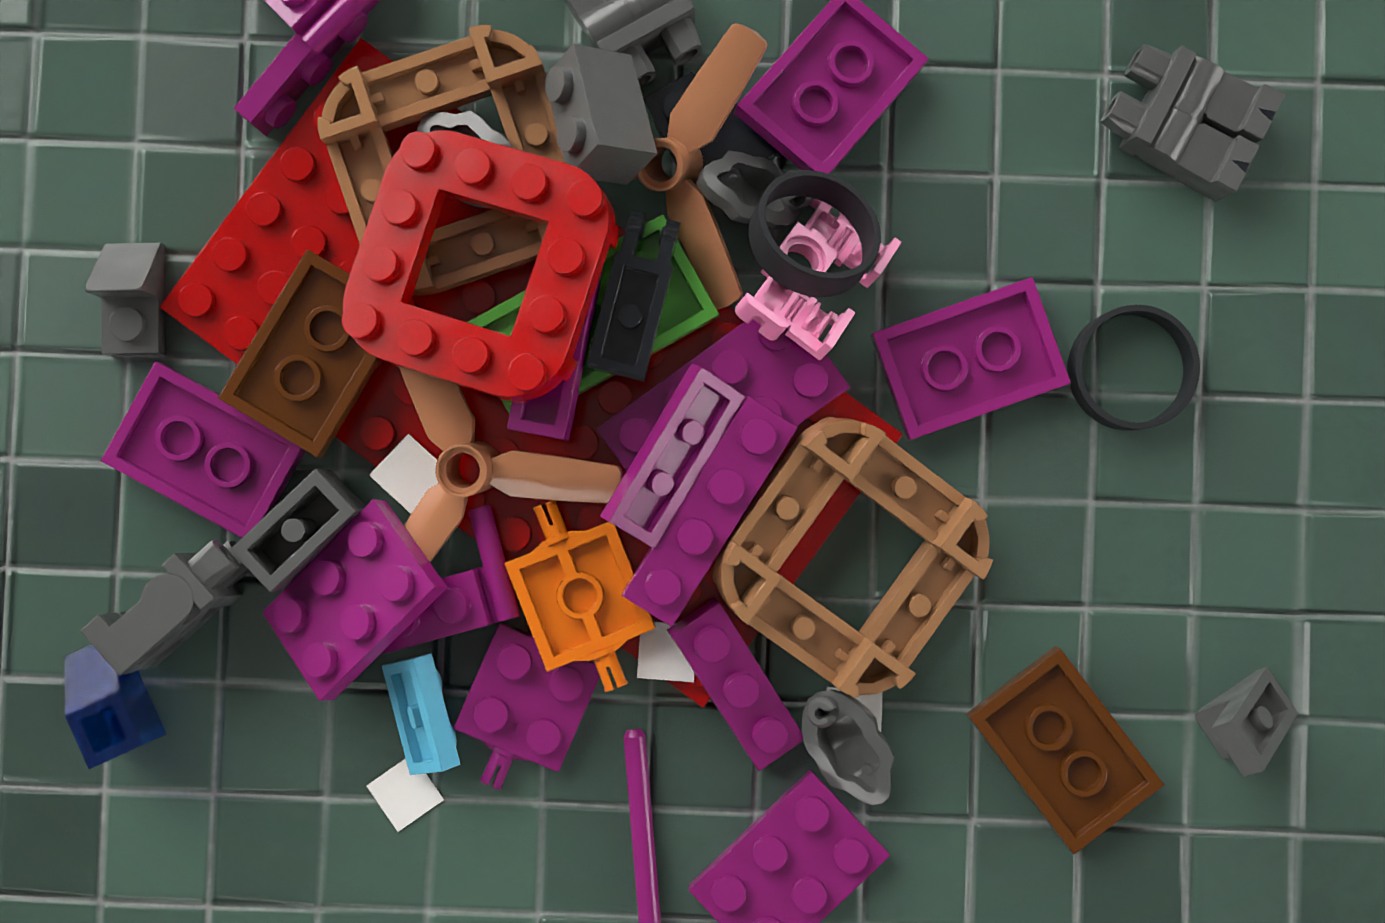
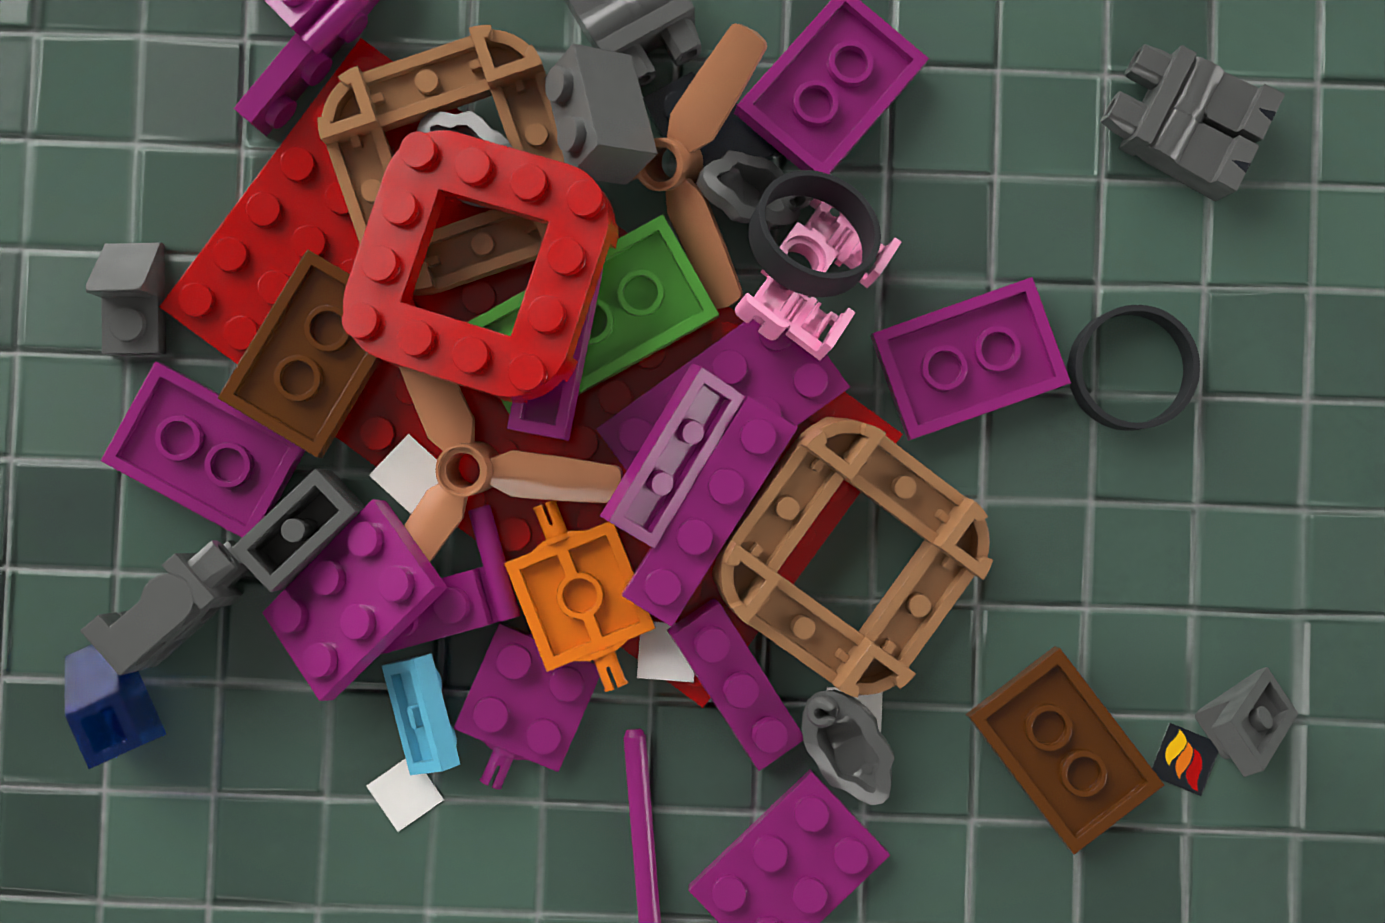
(633, 303): black hinge -> none
(1185, 759): none -> black sticker

